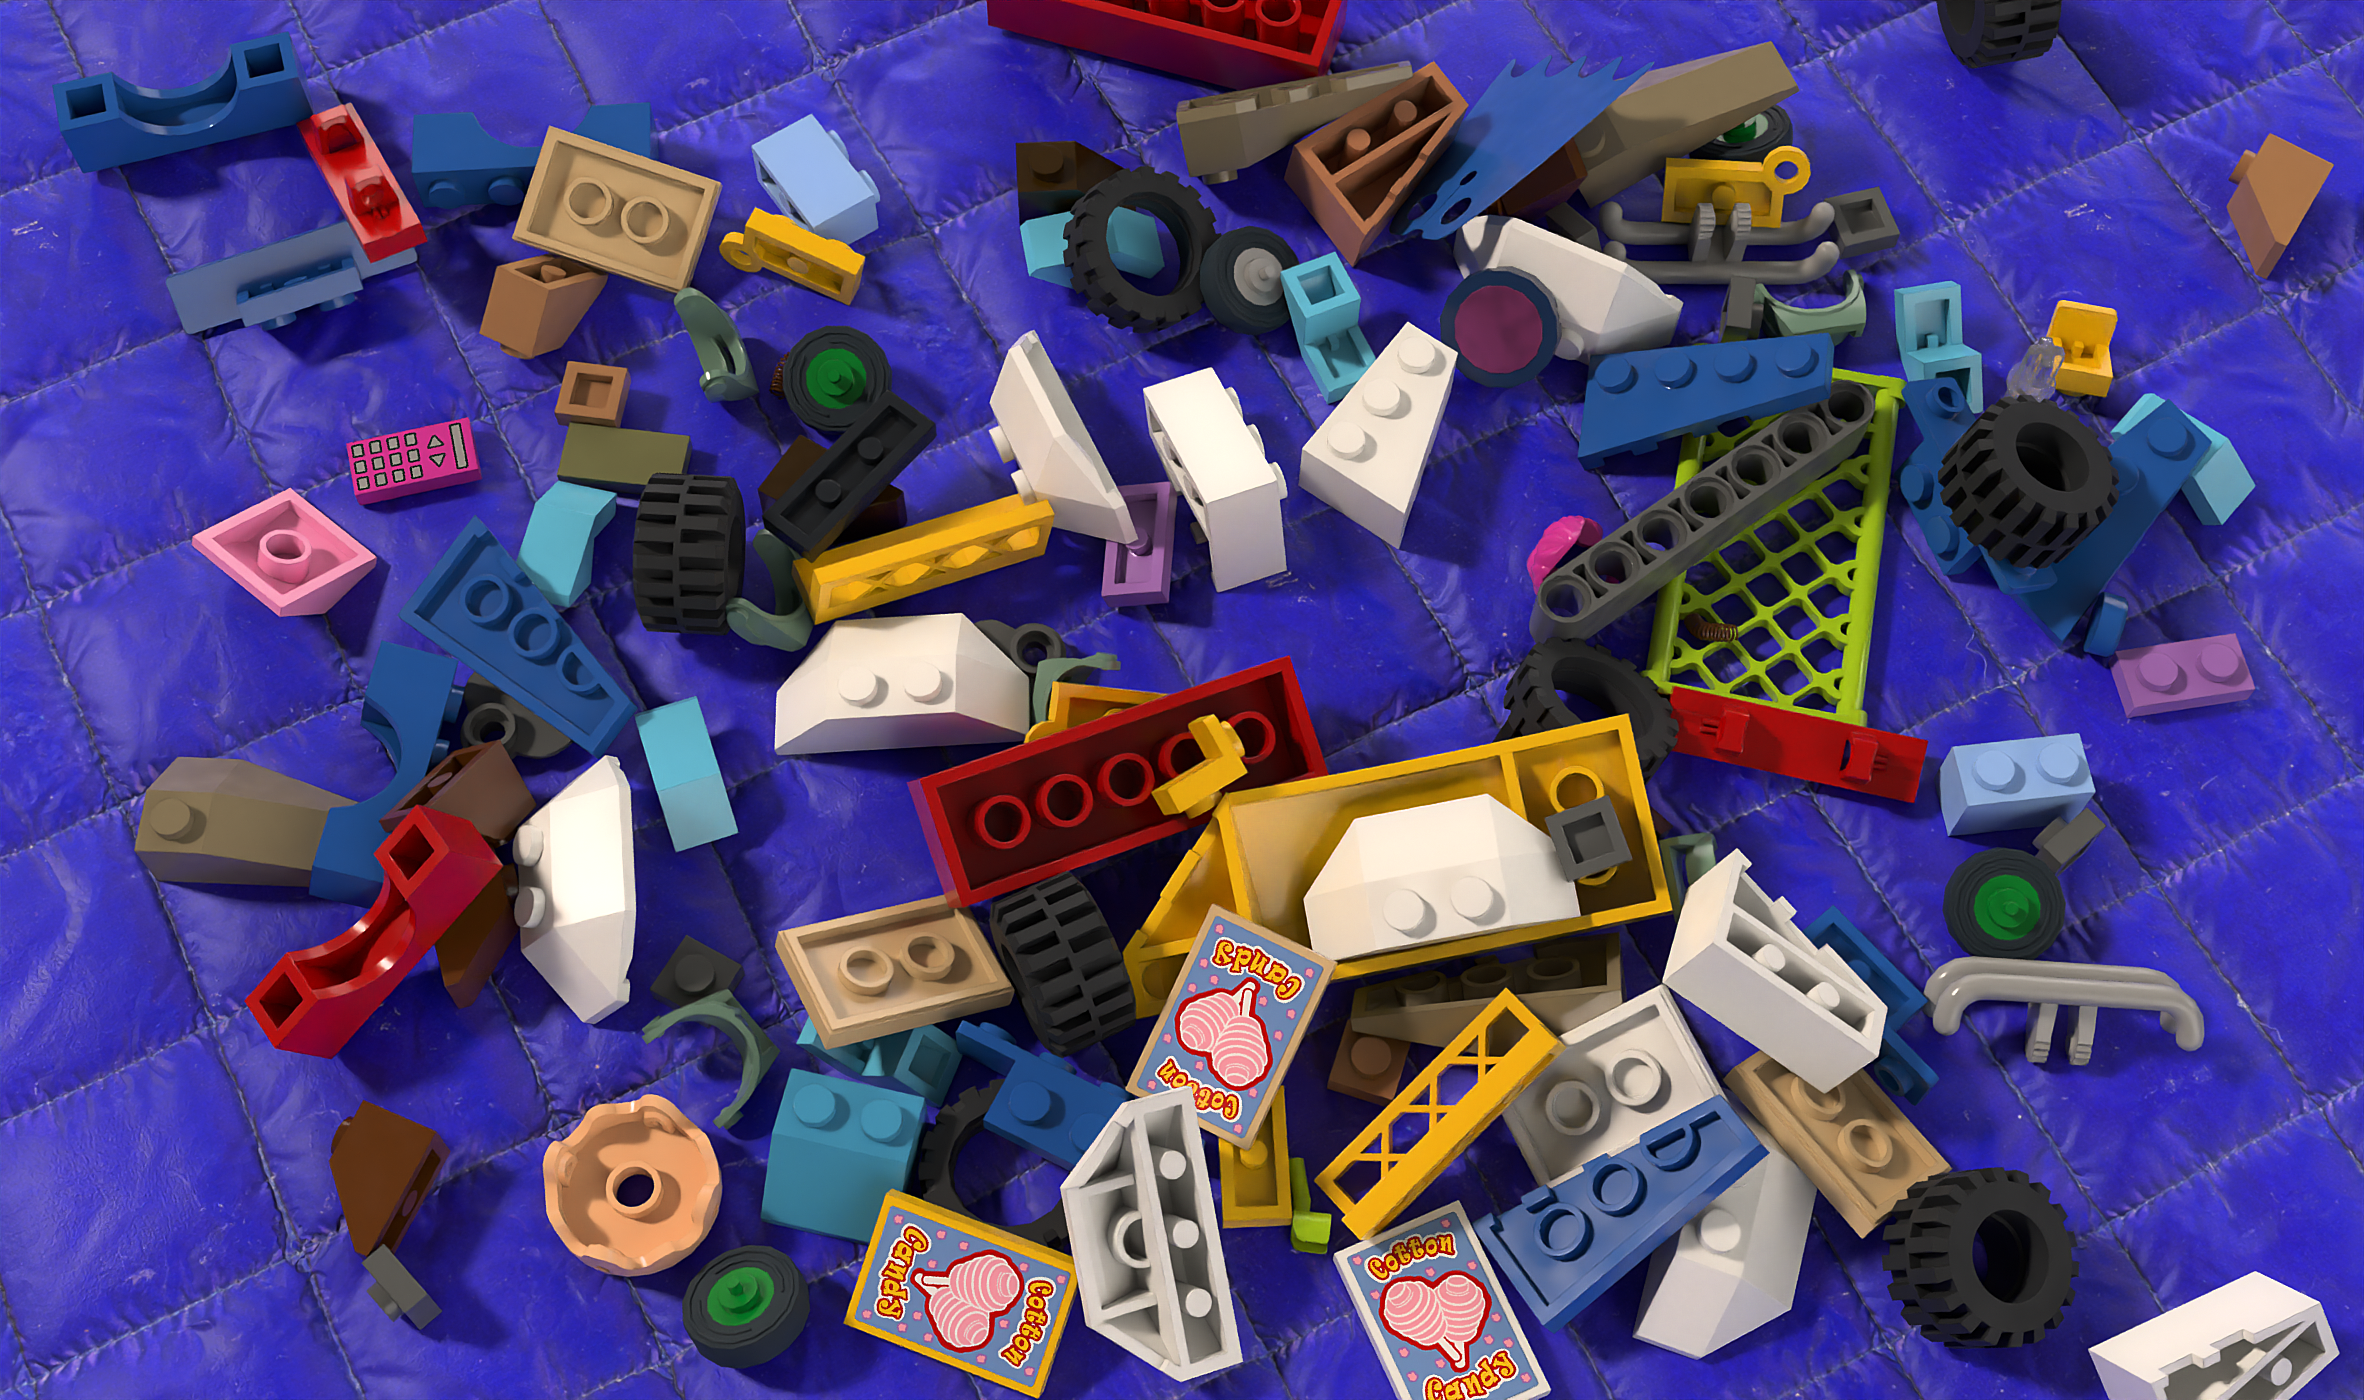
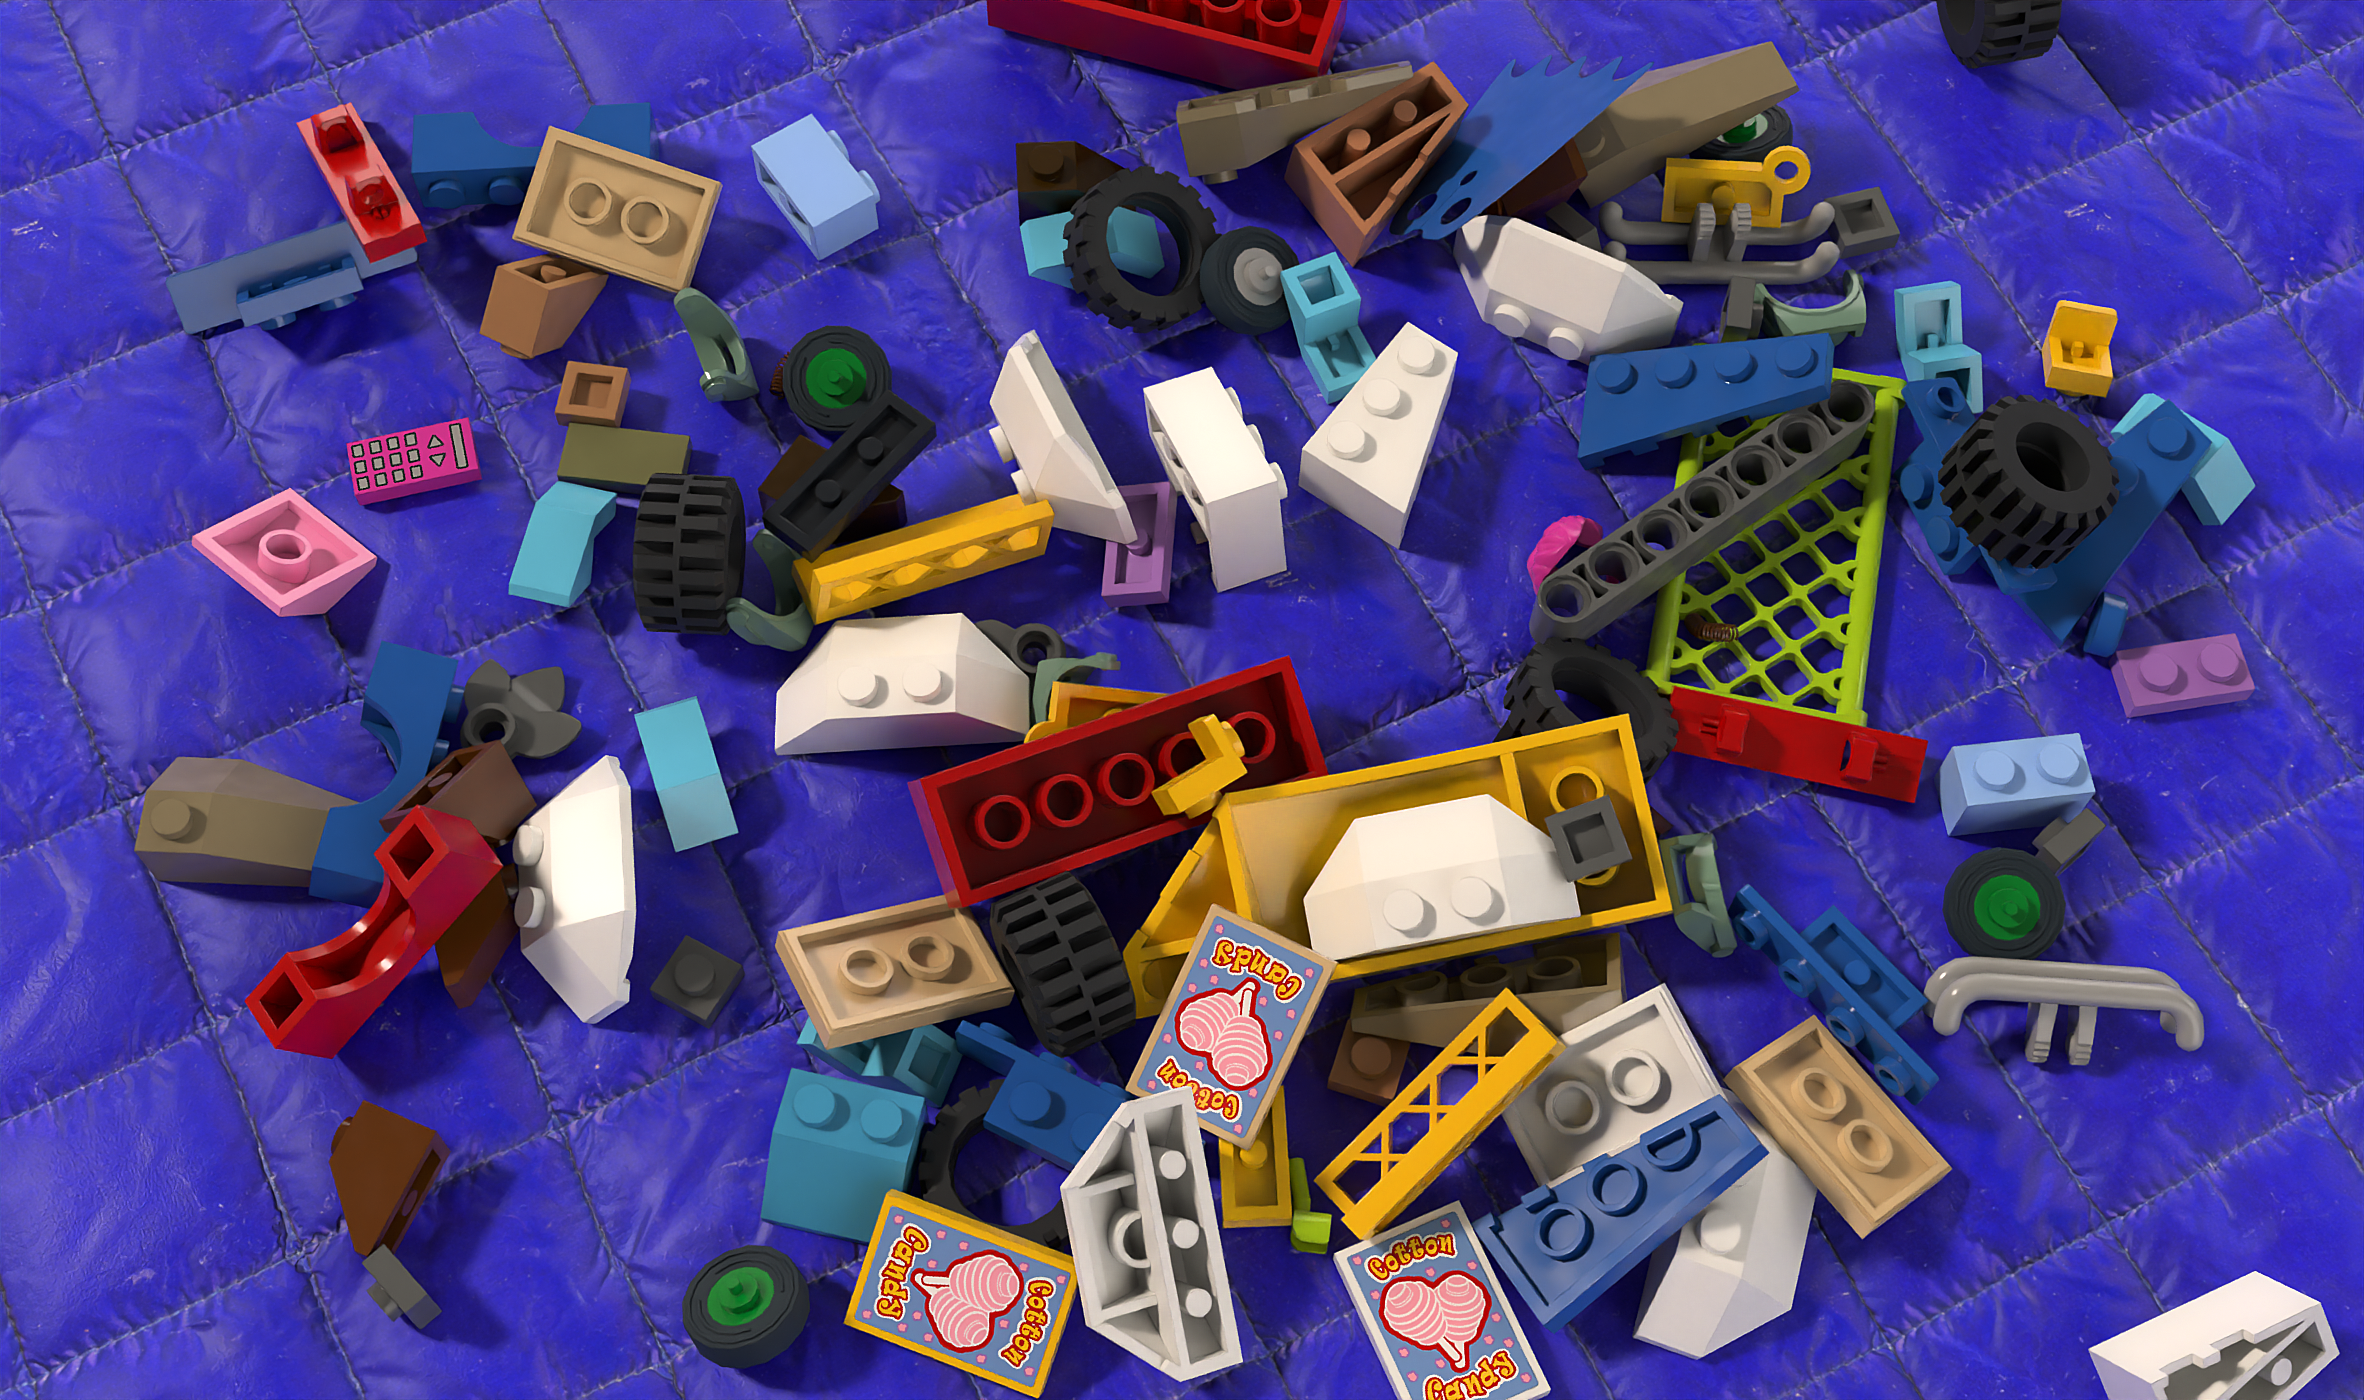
(122, 123): blue arch -> none
(510, 634): blue wing -> none
(621, 1142): light nougat plate -> none
(731, 1018): sand green helmet -> none
(795, 254): yellow hinge -> none
(1501, 326): tile -> none
(1769, 982): white wedge -> none
(2024, 1249): black tyre -> none
(2036, 371): clear axle -> none
(2273, 198): medium nougat slope -> none

